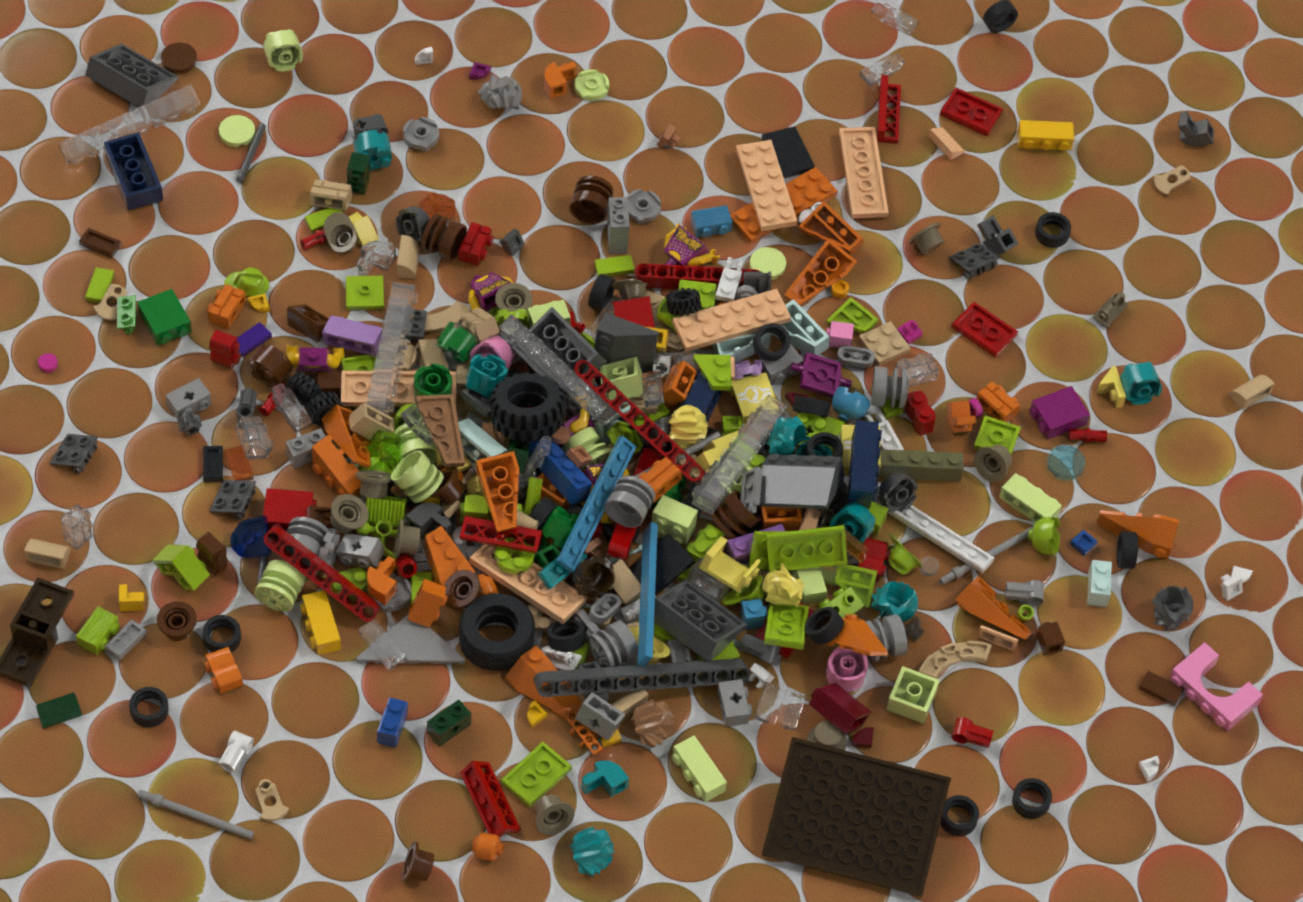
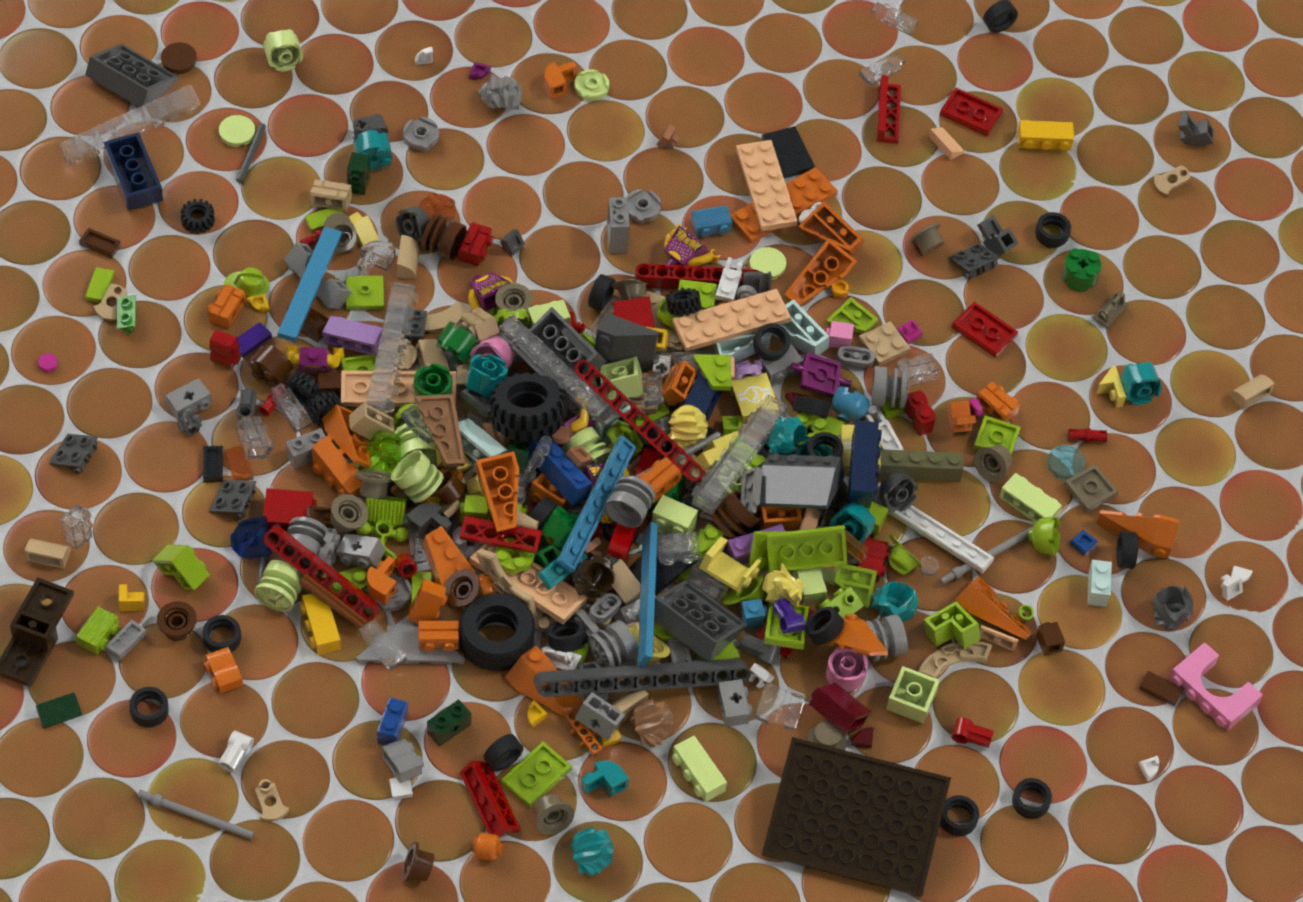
(164, 317): green brick -> none
(197, 224): none -> black tyre
(212, 553): reddish brown brick -> none
(309, 284): none -> dark azure tile
(331, 292): none -> light grey arch
(333, 601): none -> dark orange axle
(400, 790): none -> white tile
(402, 760): none -> light grey brick
(406, 539): dark tan piece -> none
(438, 635): none -> orange brick
(501, 582): none -> tan tile
(503, 752): none -> black tyre
(533, 494): lime tile -> none
(591, 199): reddish brown wheel -> none
(614, 266): lime tile -> none
(678, 547): none -> clear brick
(789, 619): none -> dark purple piece
(863, 172): light nougat plate -> none
(913, 629): clear smoke piece -> none
(952, 623): none -> lime brick
(1031, 592): light grey piece -> none
(1059, 412): magenta brick -> none
(1081, 269): none -> green brick
(1091, 488): none -> dark tan plate

